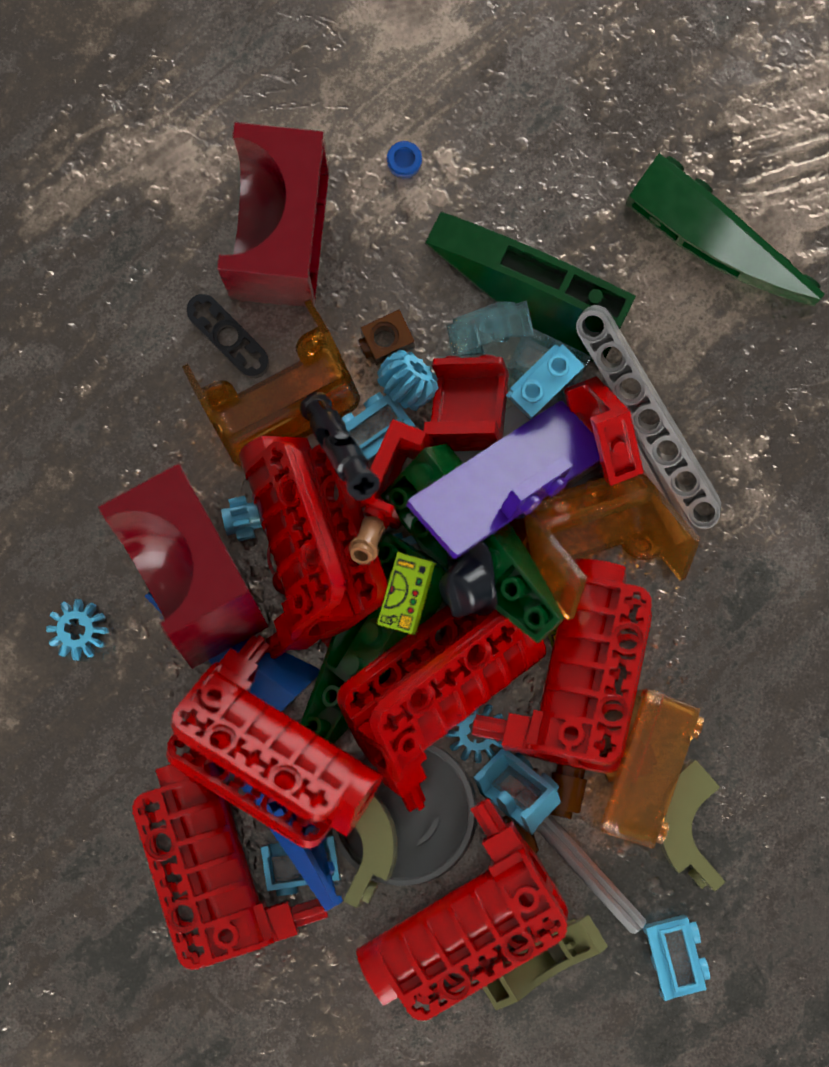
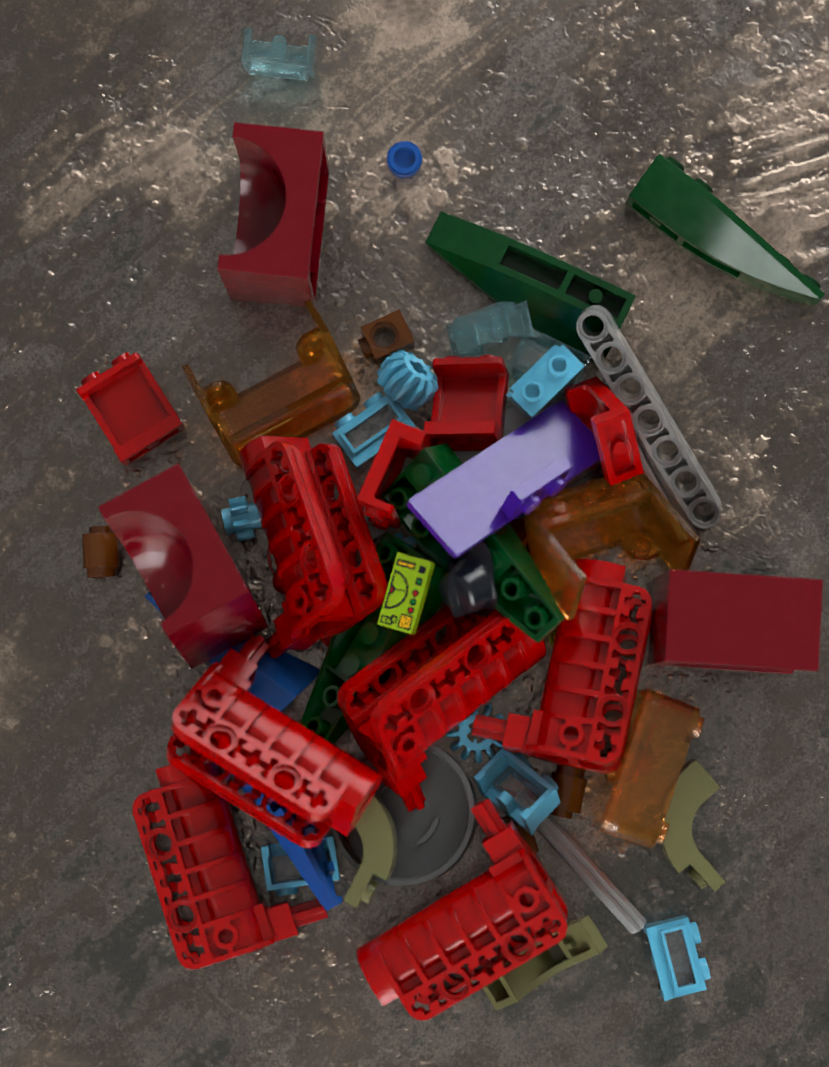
(85, 619): medium azure gear -> none
(100, 552): none -> reddish brown brick
(130, 407): none -> red panel
(216, 311): black beam -> none
(279, 58): none -> clear light blue window
(339, 446): black piece -> none
(364, 547): medium nougat pin -> none
(735, 622): none -> dark red piece

